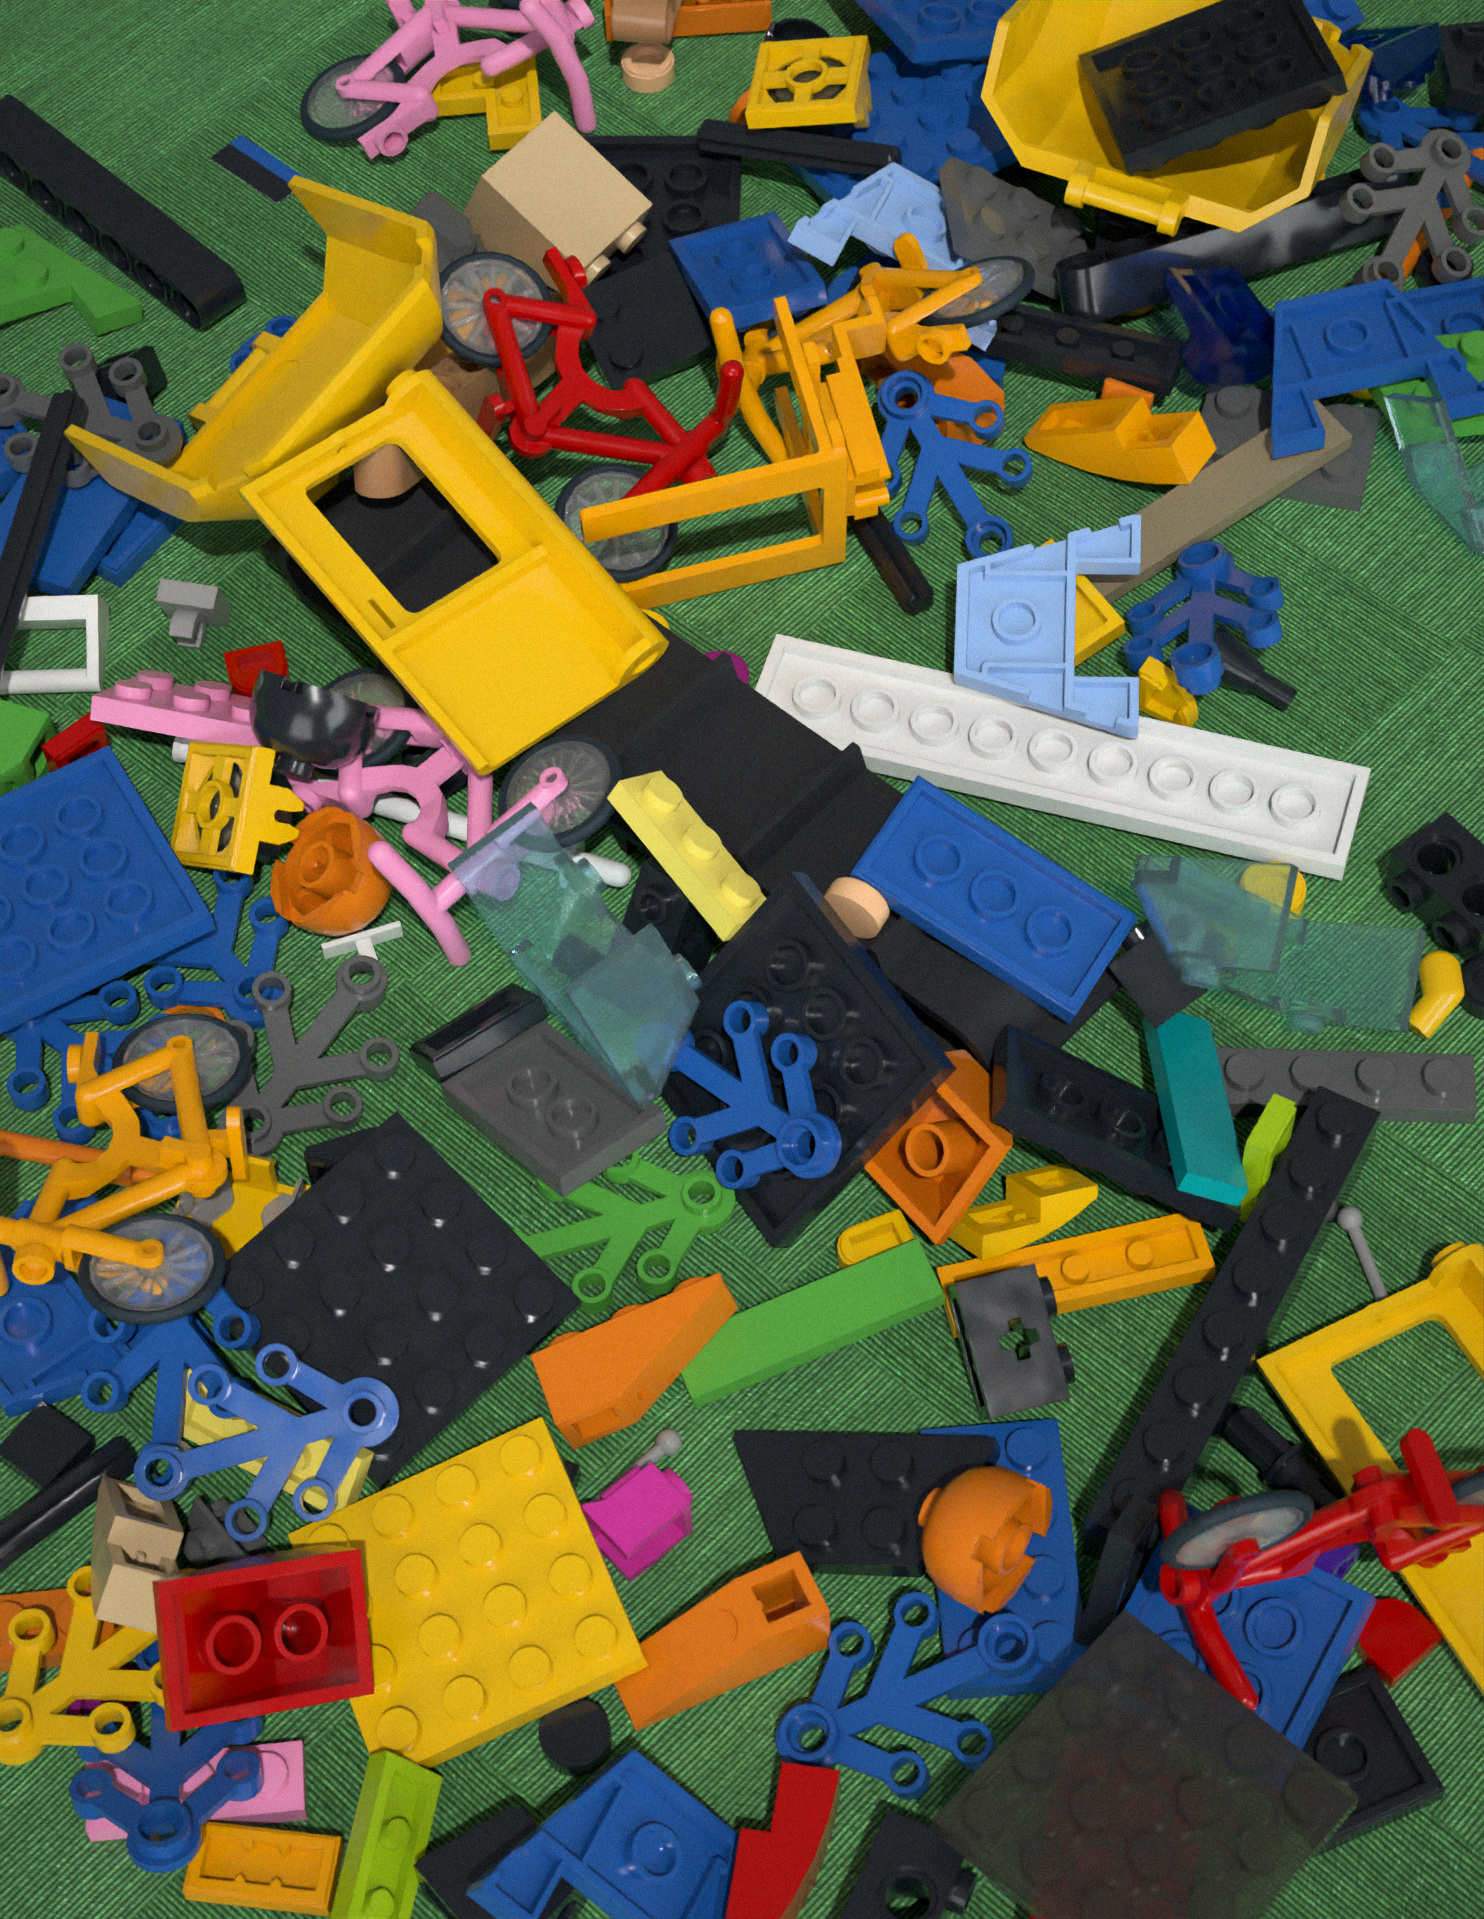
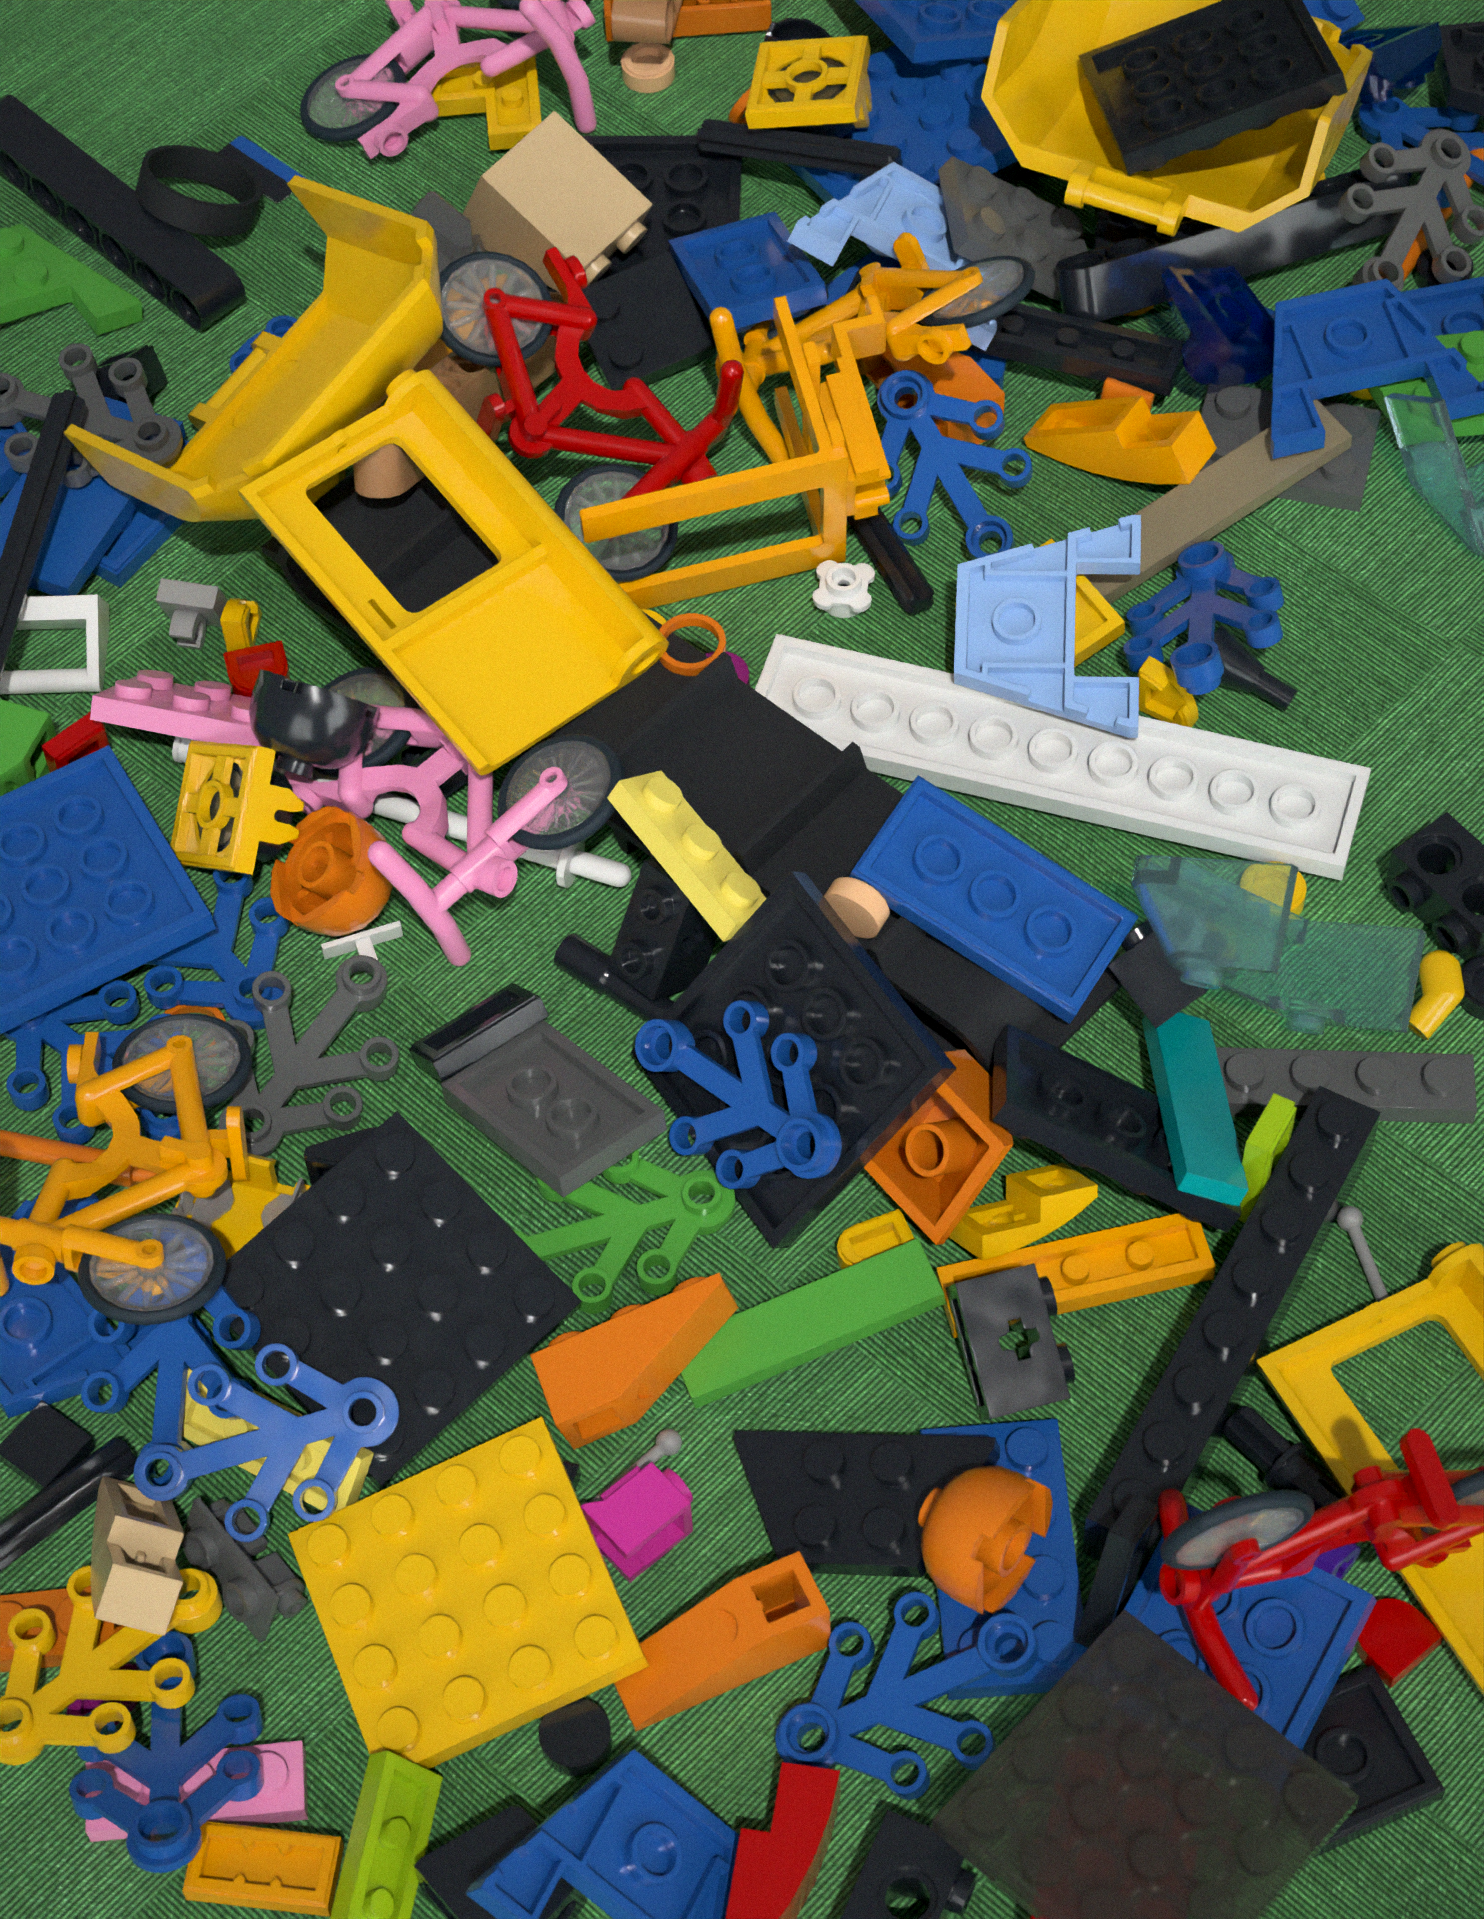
(191, 213): none -> black tyre
(240, 623): none -> yellow tile
(263, 1636): red slope -> none
(604, 985): clear light blue windscreen -> none
(686, 620): none -> orange piece
(843, 588): none -> white plate

